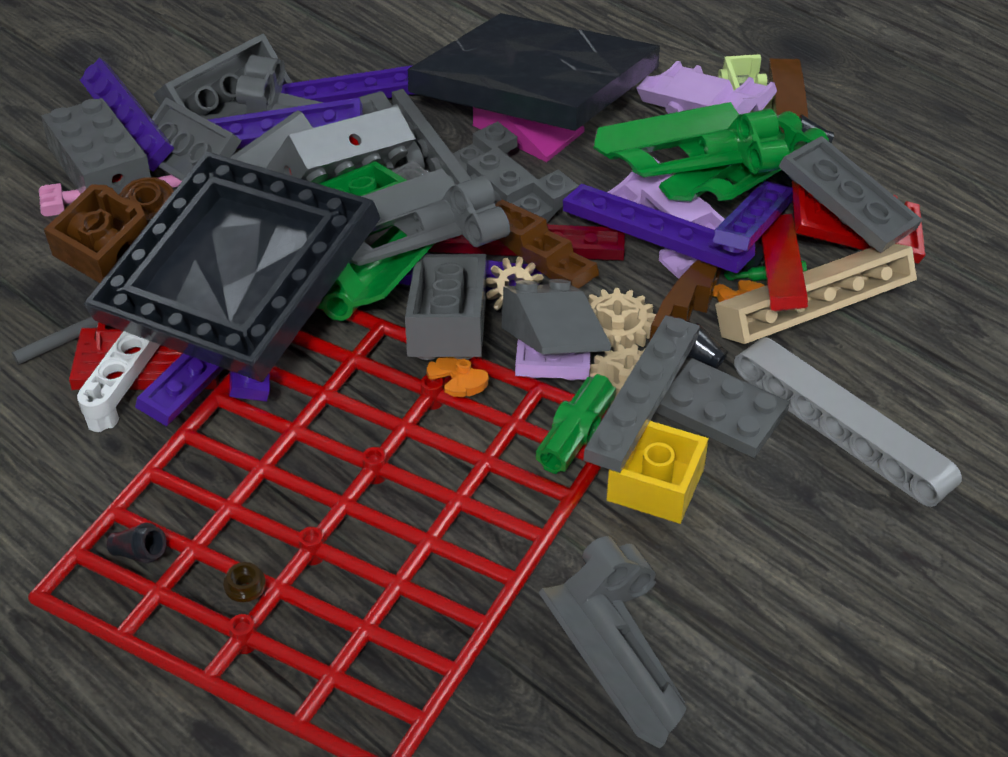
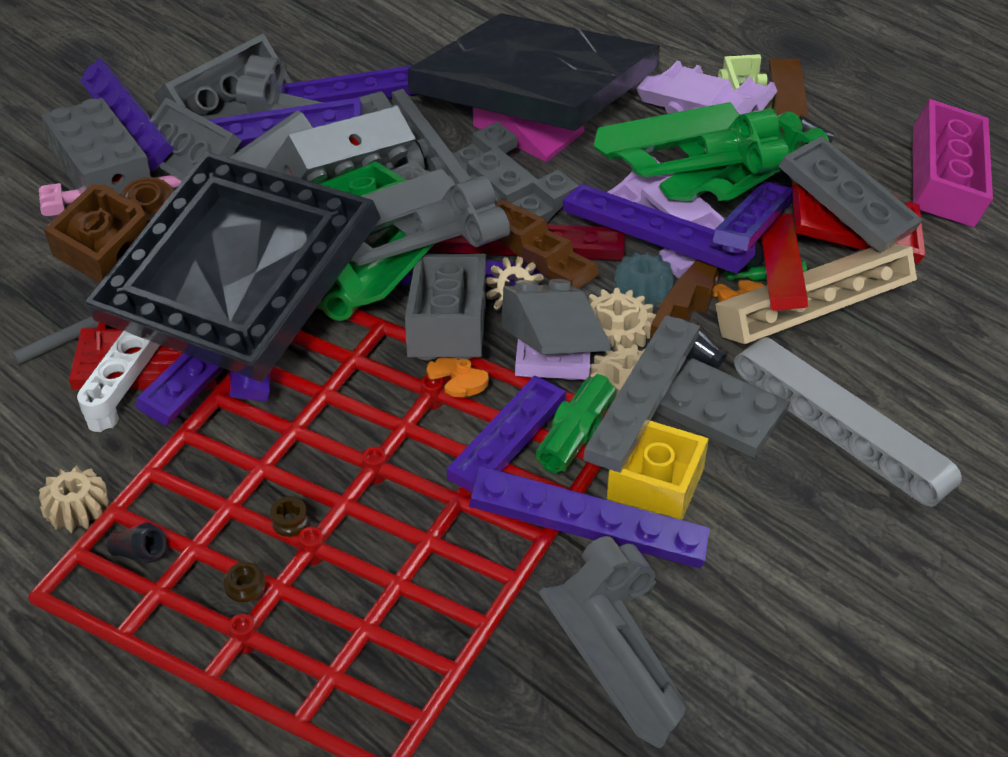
(73, 499): none -> tan gear
(286, 506): none -> dark brown bush
(507, 431): none -> dark purple plate
(589, 516): none -> dark purple plate
(645, 277): none -> clear light blue gear
(952, 163): none -> dark pink brick

